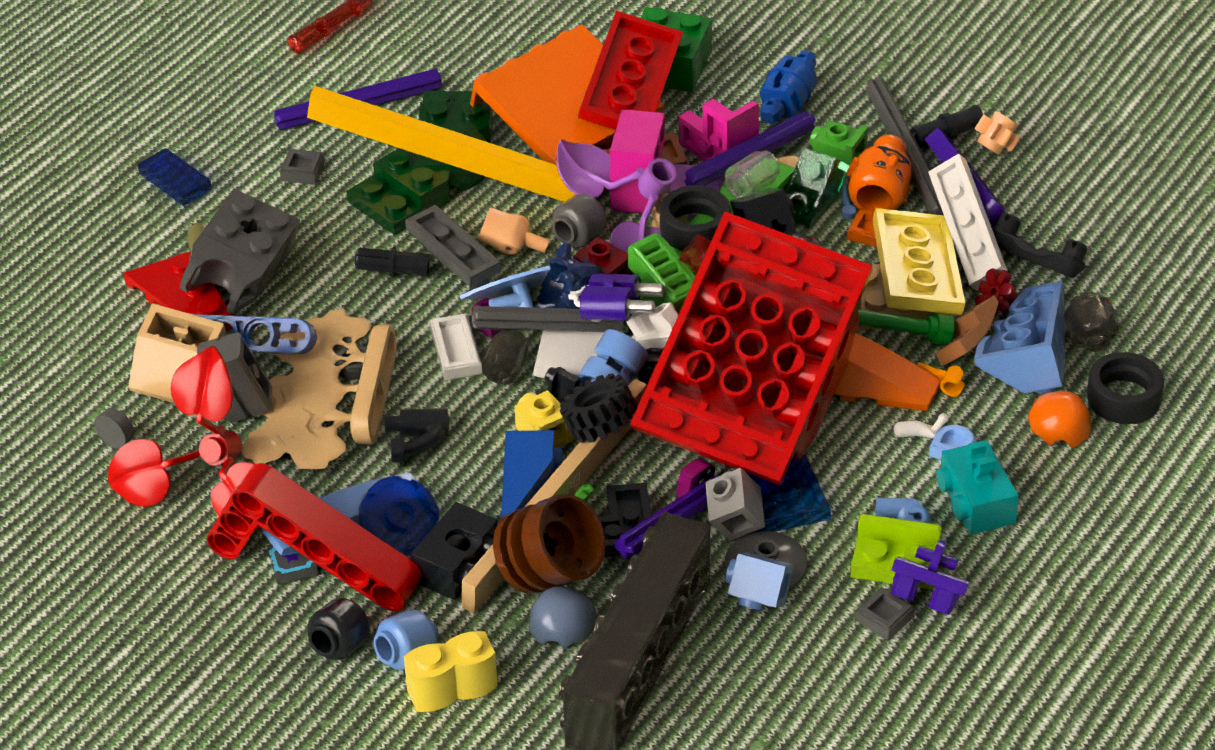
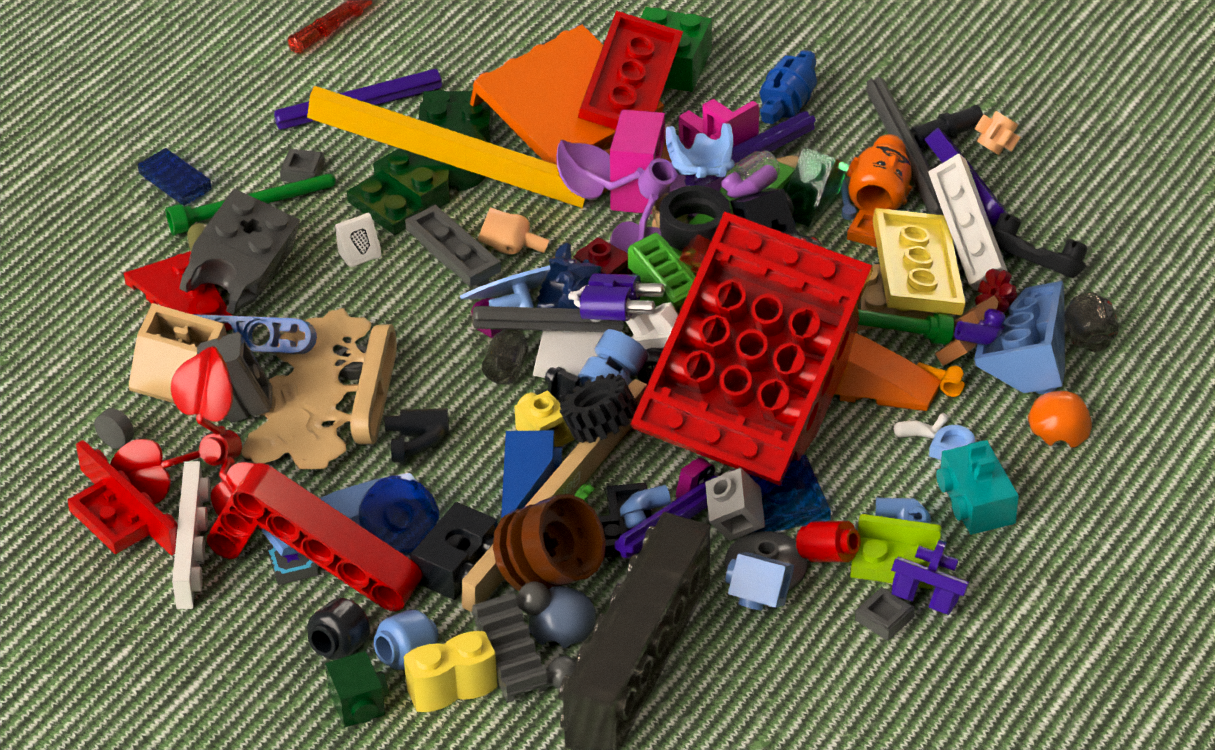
(115, 508): none -> red bracket
(182, 218): none -> green piece
(189, 543): none -> white plate
(356, 689): none -> dark green brick
(357, 240): none -> white slope
(392, 261): black axle -> none
(455, 346): white tile -> none
(516, 659): none -> dark grey gear
(579, 220): dark grey head -> none
(643, 501): none -> medium blue arm
(705, 155): none -> light blue helmet
(753, 184): none -> medium lavender arm
(828, 541): none -> red brick
(839, 141): bright green brick -> none
(985, 331): none -> dark purple arm
(1131, 368): black tyre -> none

